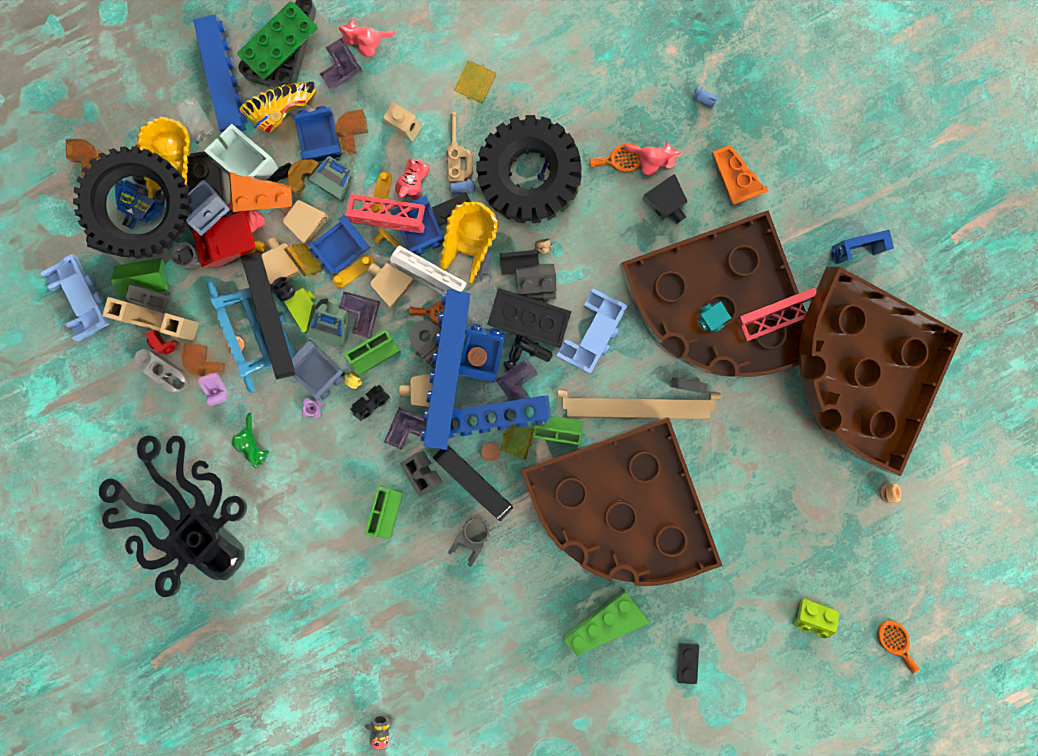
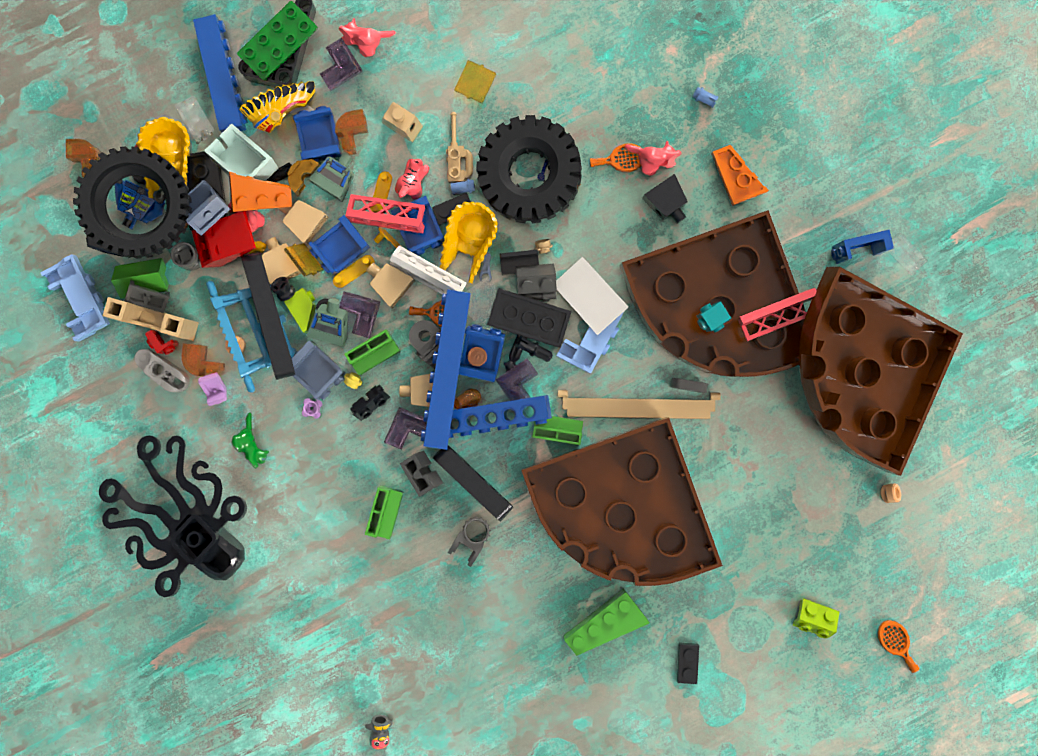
(469, 398): none -> clear orange cone
(490, 451): nougat piece -> none
(517, 441): clear yellow piece -> none
(590, 296): none -> white sticker

